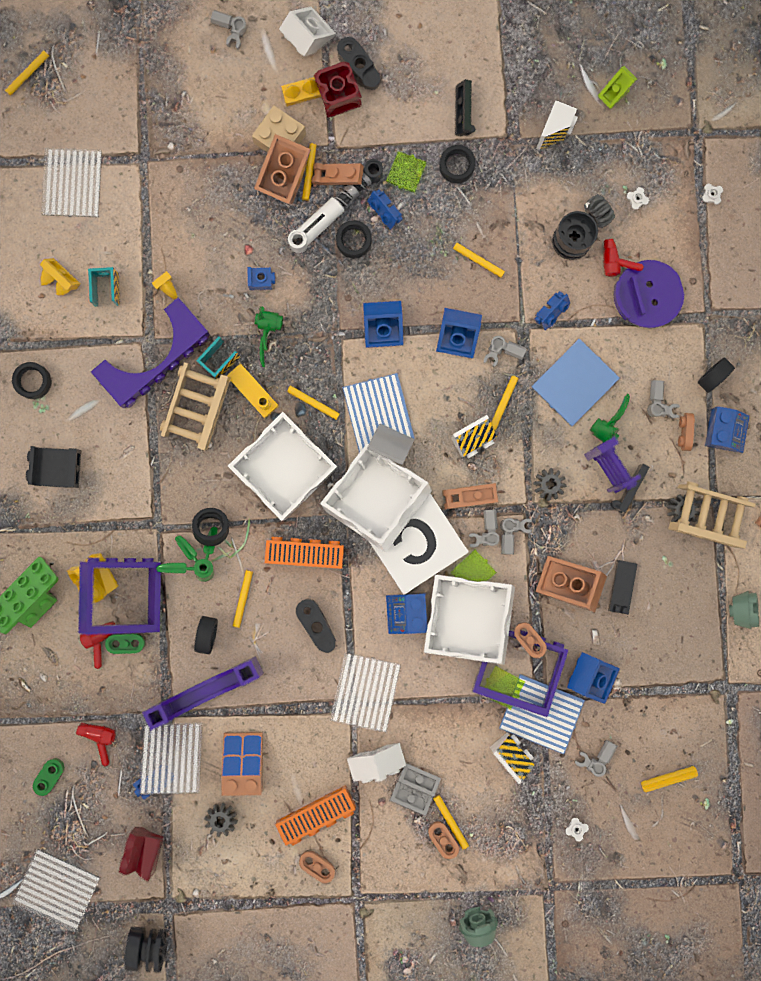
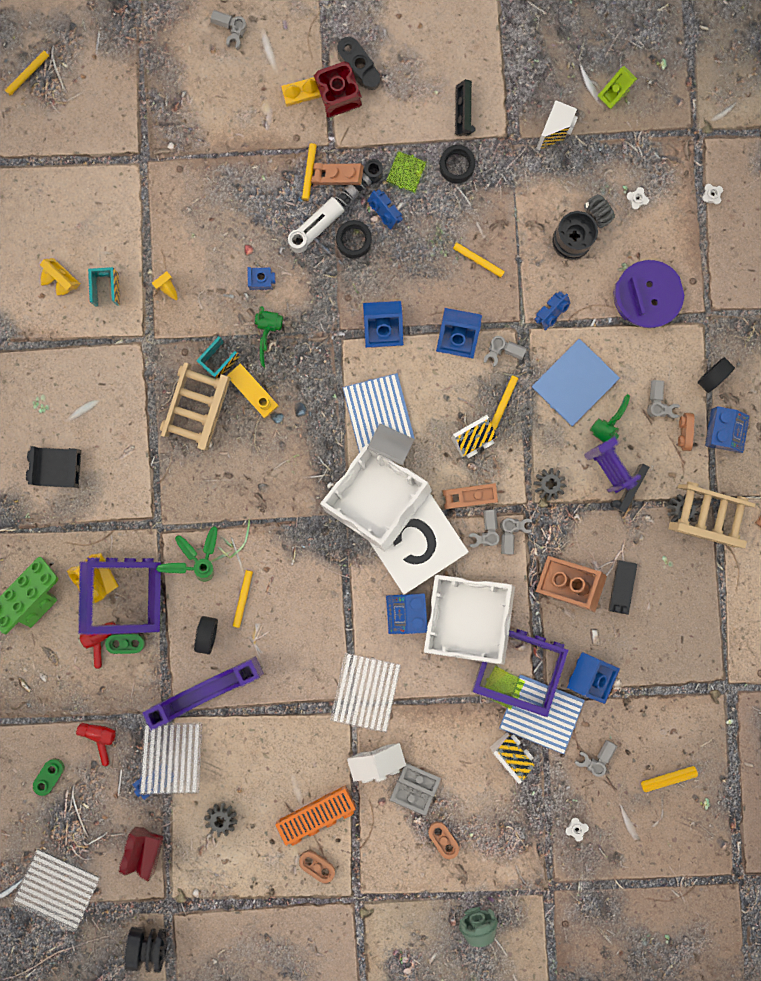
(18, 373): black tyre -> none
(71, 182): clear piece -> none
(126, 386): dark purple arch -> none
(205, 514): black tyre -> none
(242, 764): slope -> none
(278, 123): tan piece -> none
(282, 467): white tile -> none
(283, 169): nougat slope -> none
(304, 554): orange brick -> none
(306, 30): white slope -> none
(314, 403): yellow bar -> none
(323, 640): black piece -> none
(451, 822): yellow bar -> none
(474, 568): clear neon green piece -> none
(530, 639): nougat plate -> none
(612, 263): red piece -> none
(745, 610): sand green cone -> none

